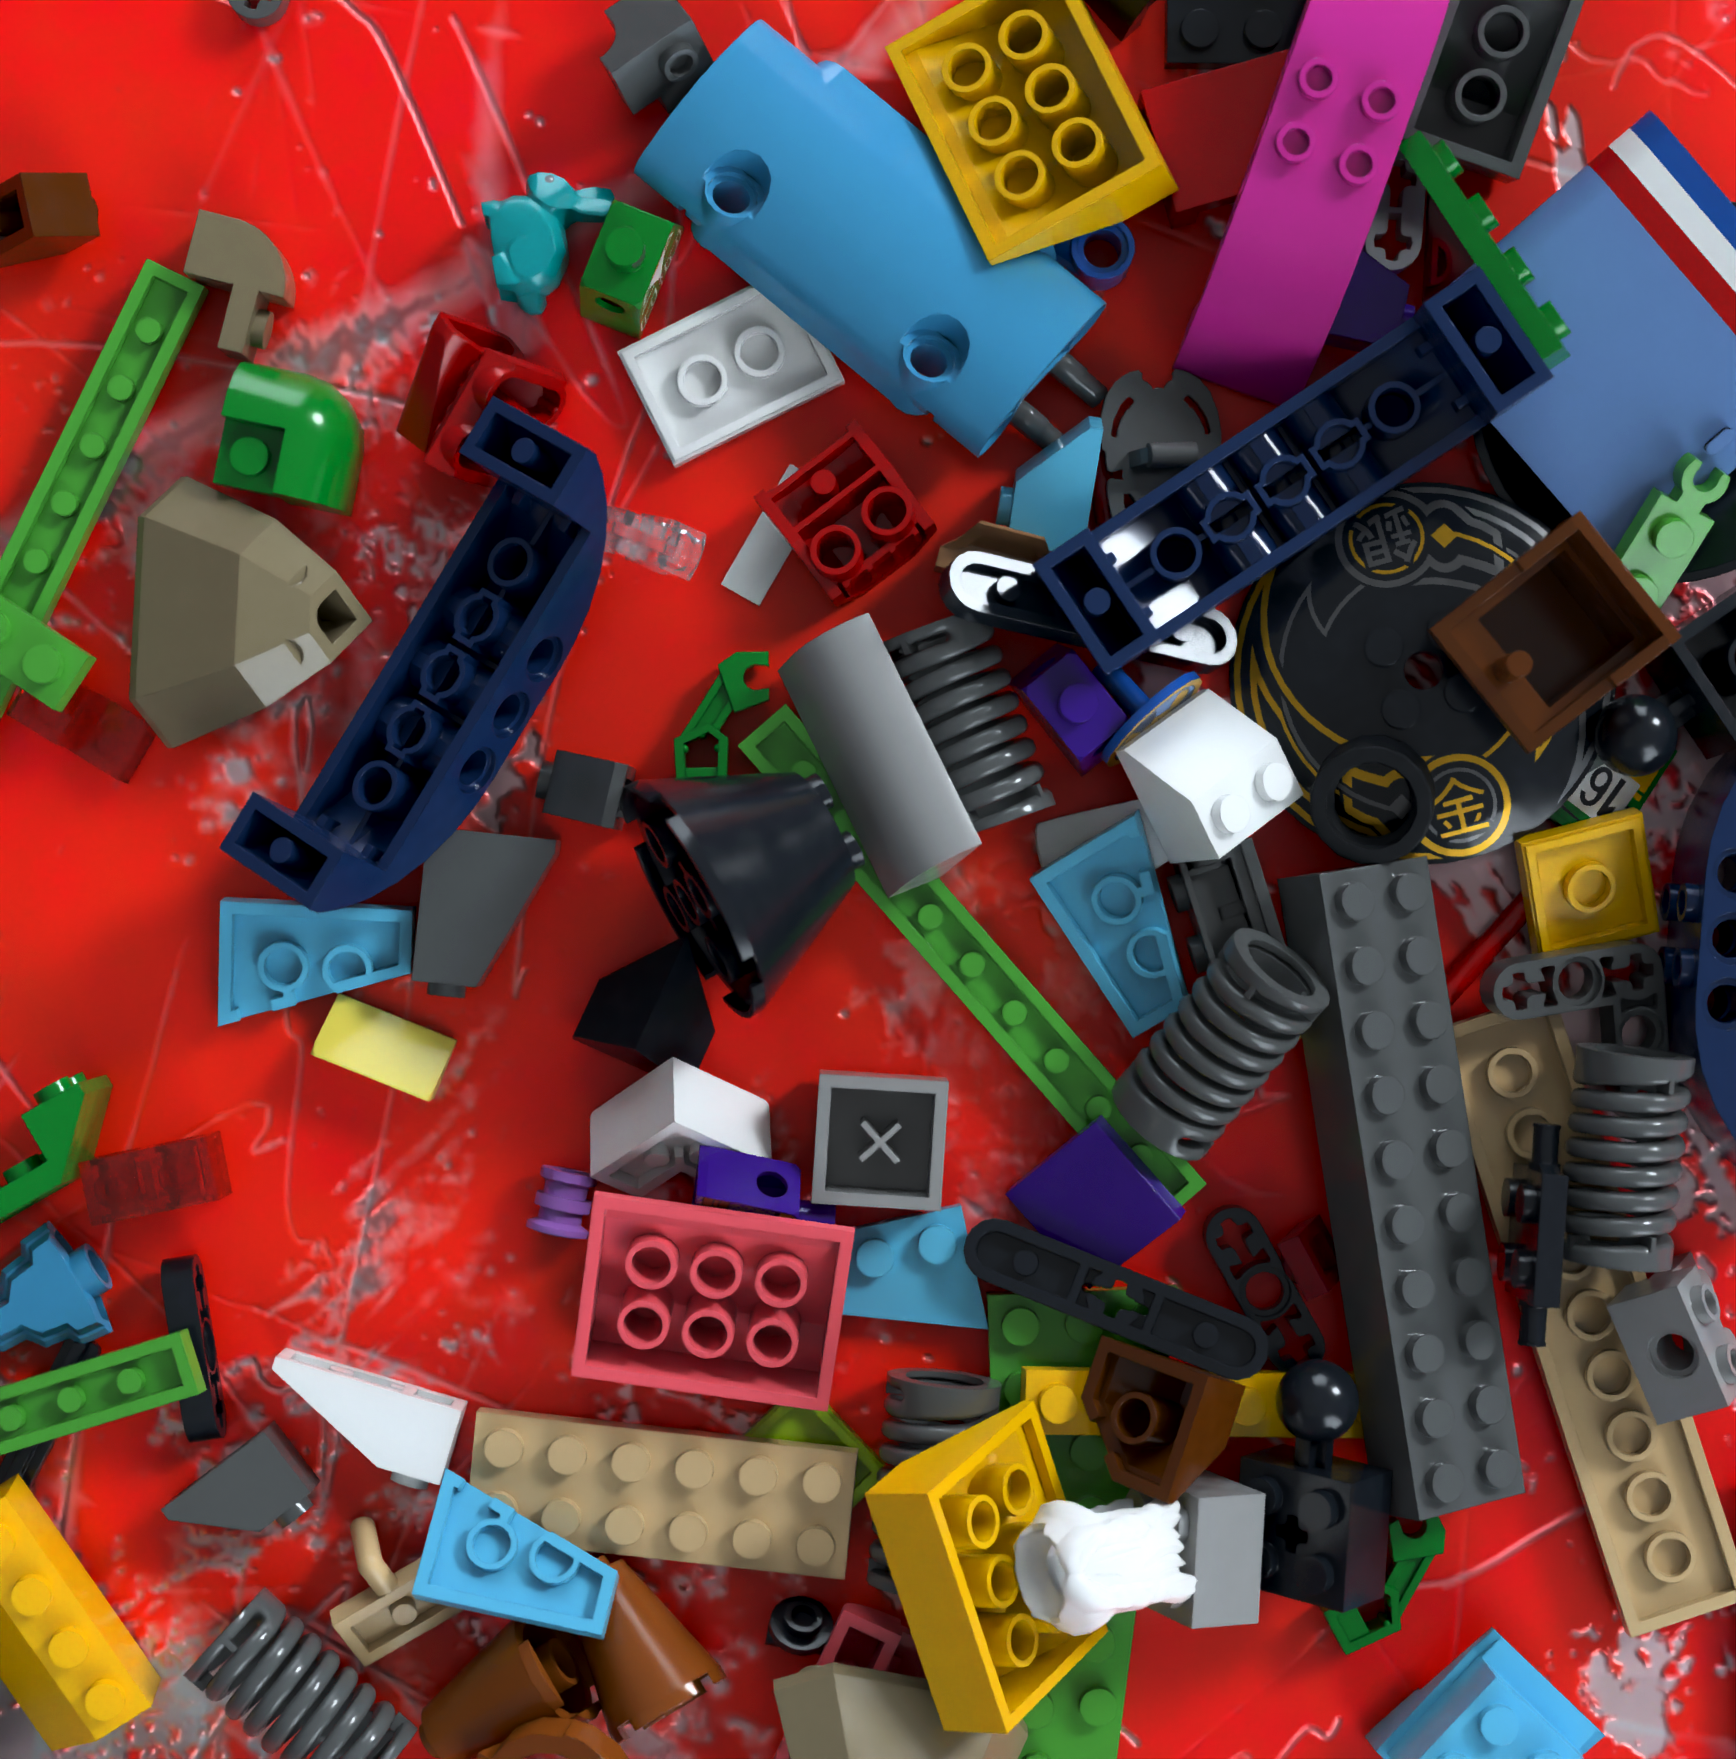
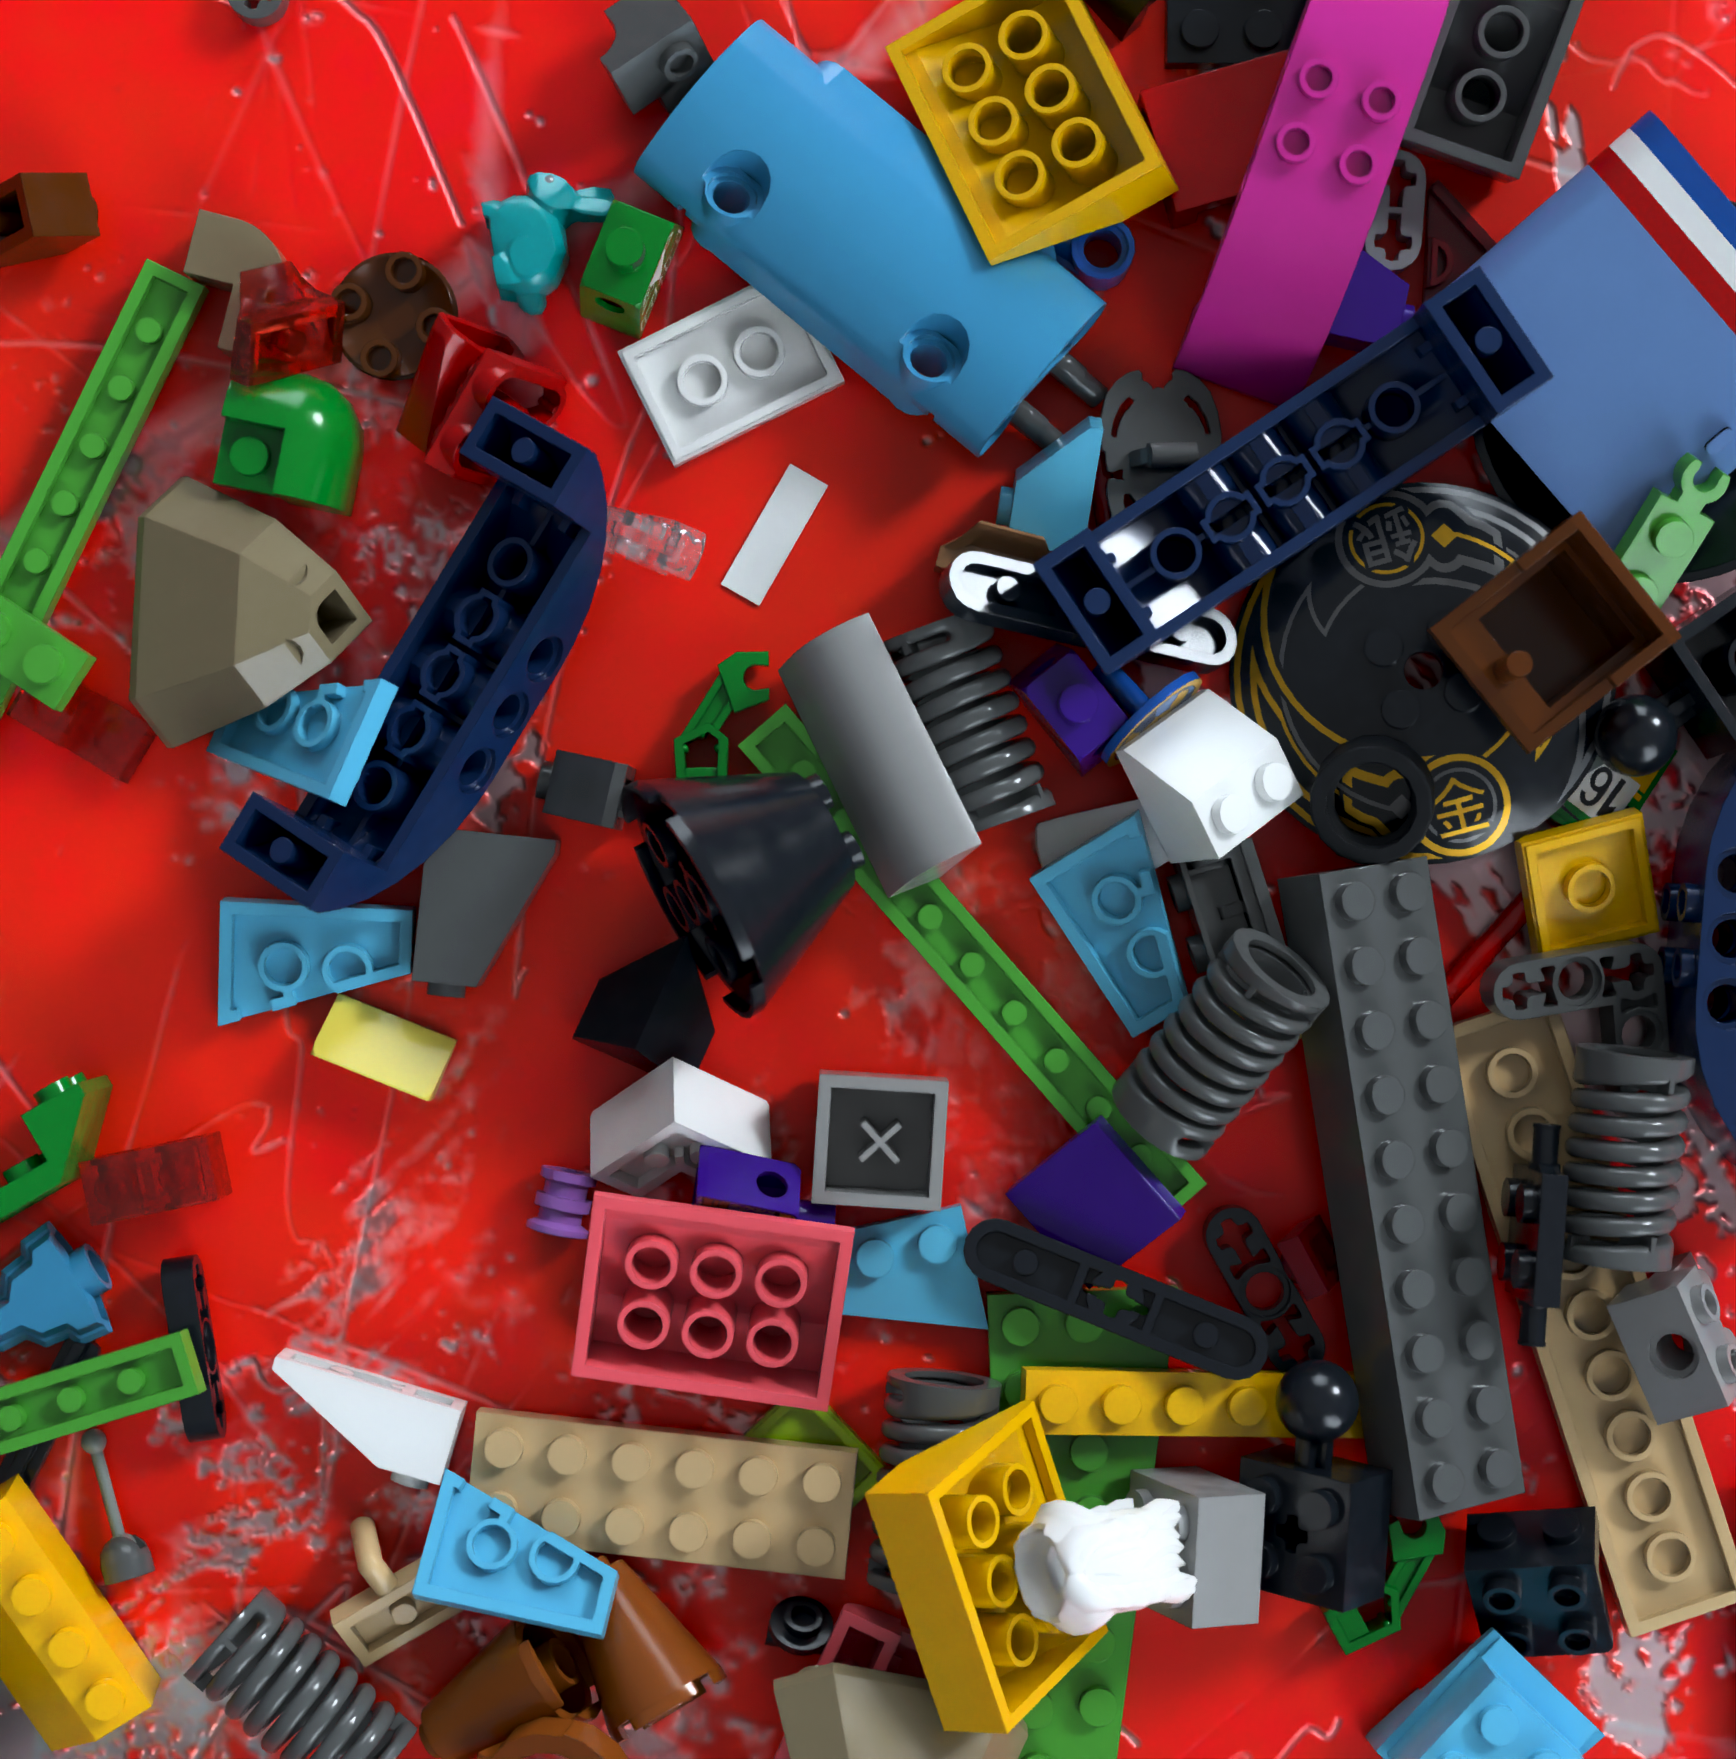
(124, 1554): none -> hinge
(249, 1487): dark grey slope -> none
(283, 326): none -> clear red slope
(311, 737): none -> medium azure wing
(391, 312): none -> reddish brown dish
(836, 505): red slope -> none
(1158, 1417): reddish brown slope -> none
(1472, 223): green plate -> none
(1539, 1580): none -> black bracket

